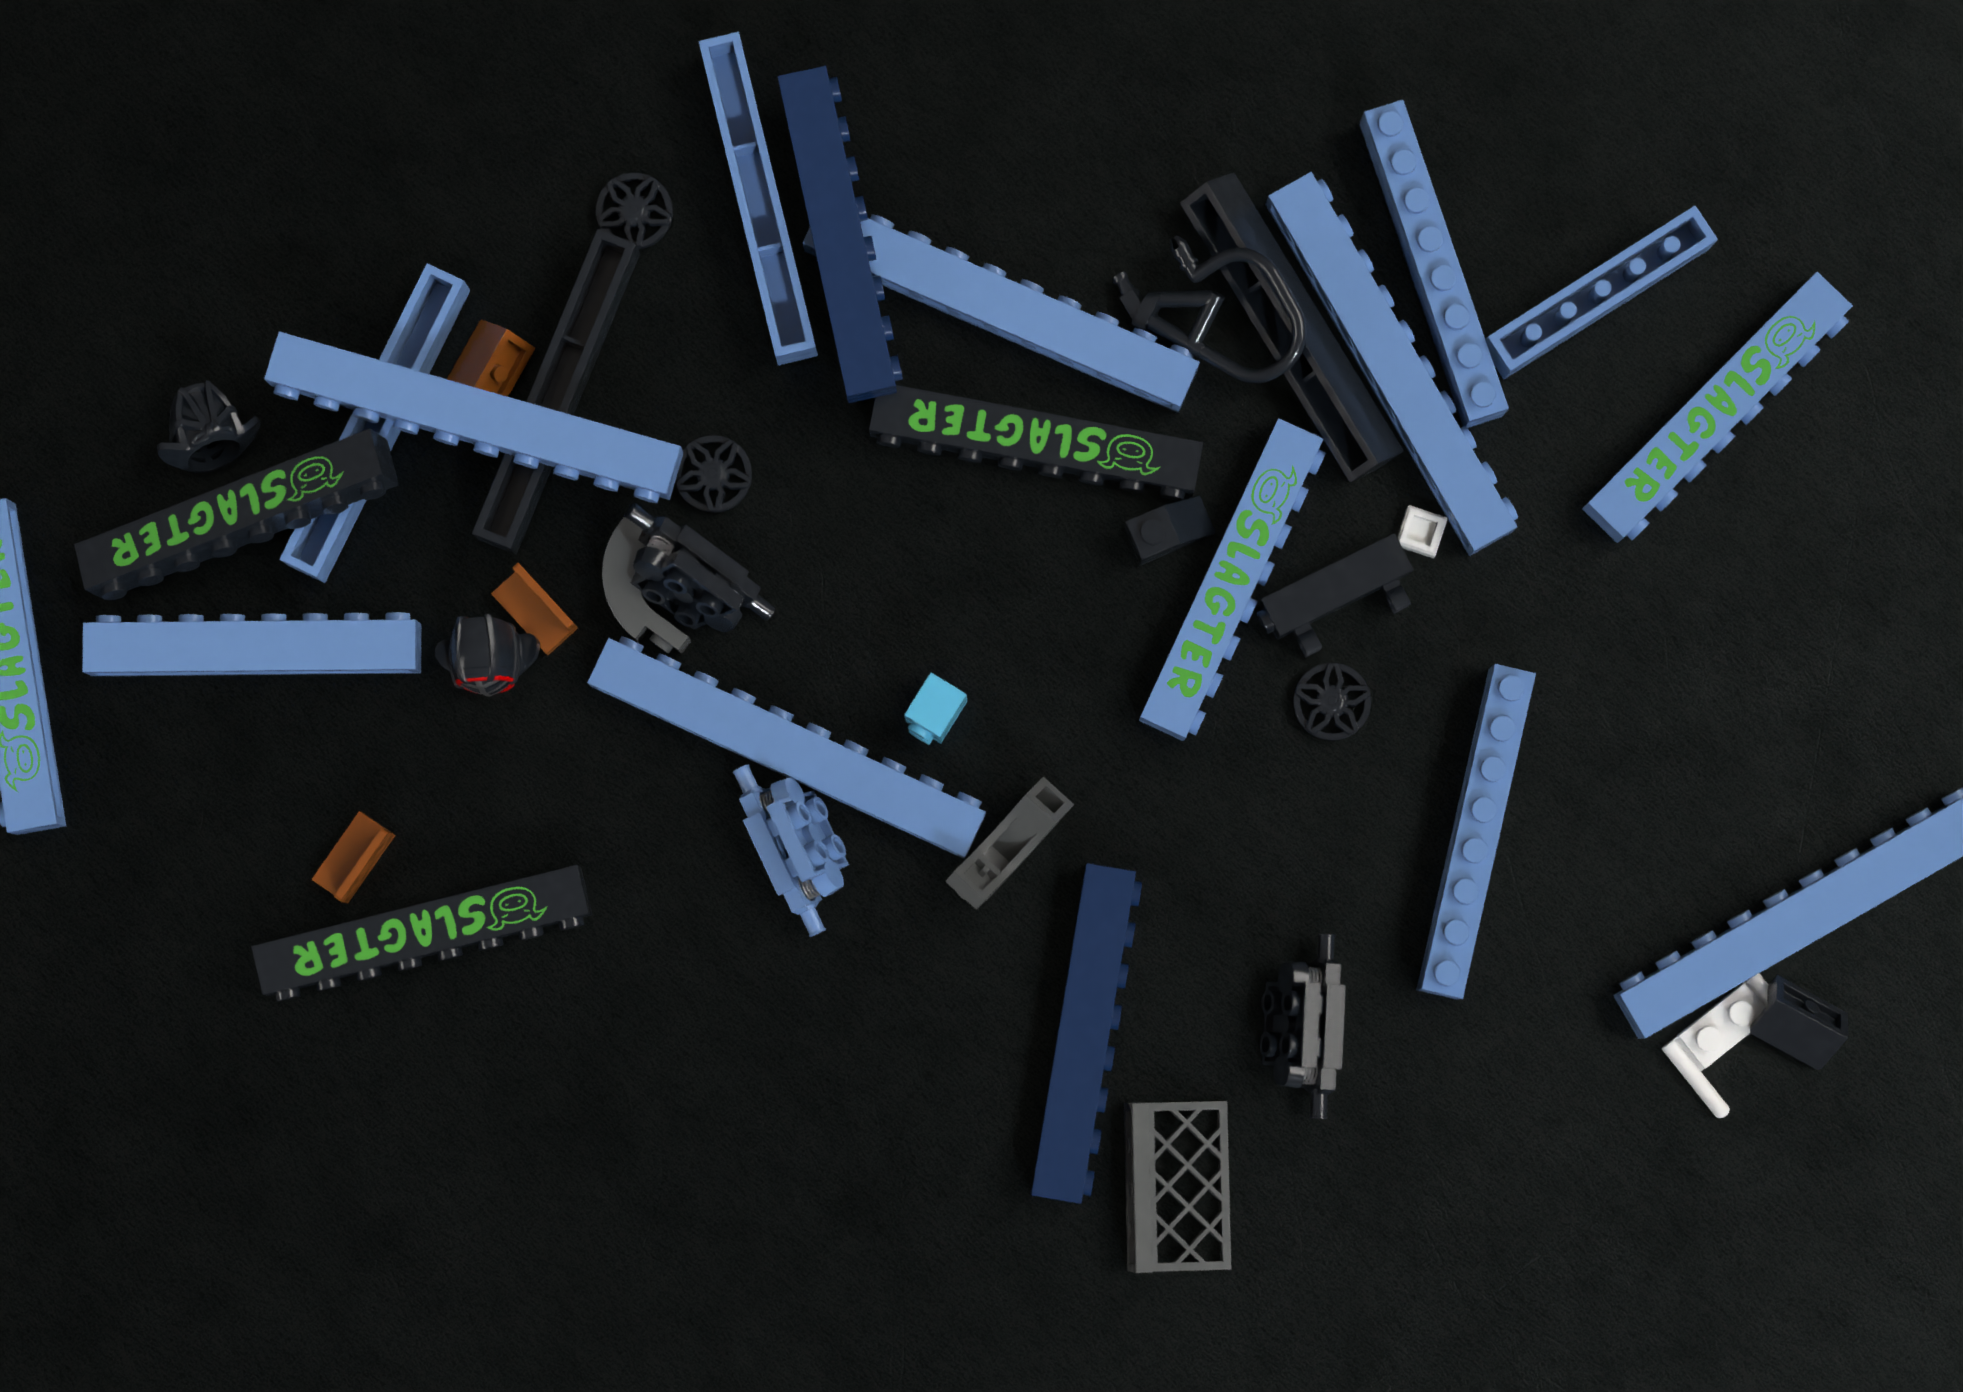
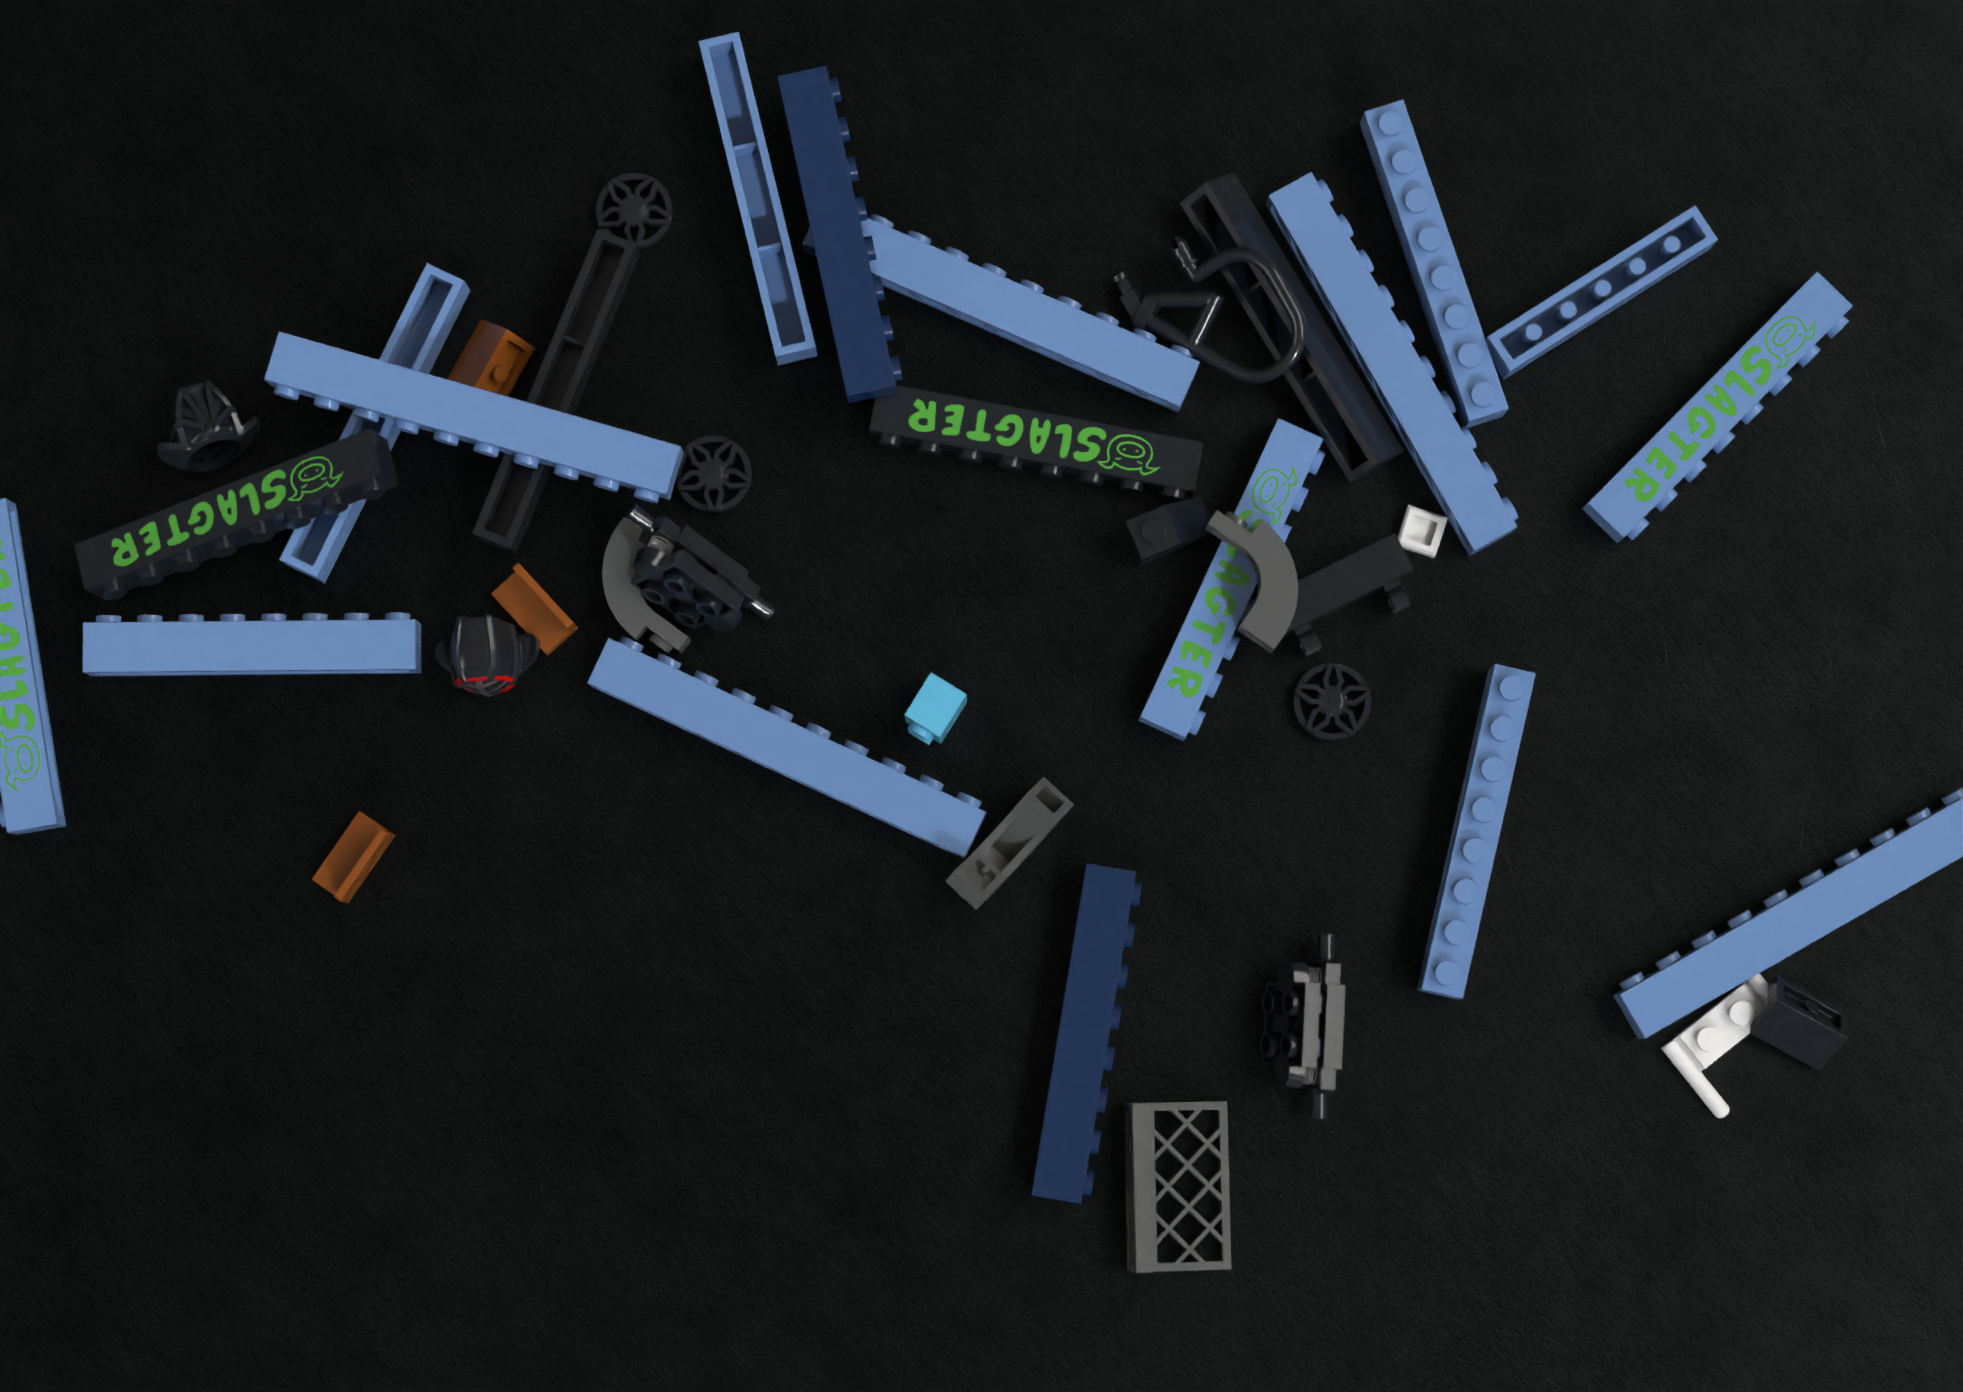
(422, 931): black brick -> none
(793, 843): medium blue piece -> none
(1274, 572): none -> dark grey arch

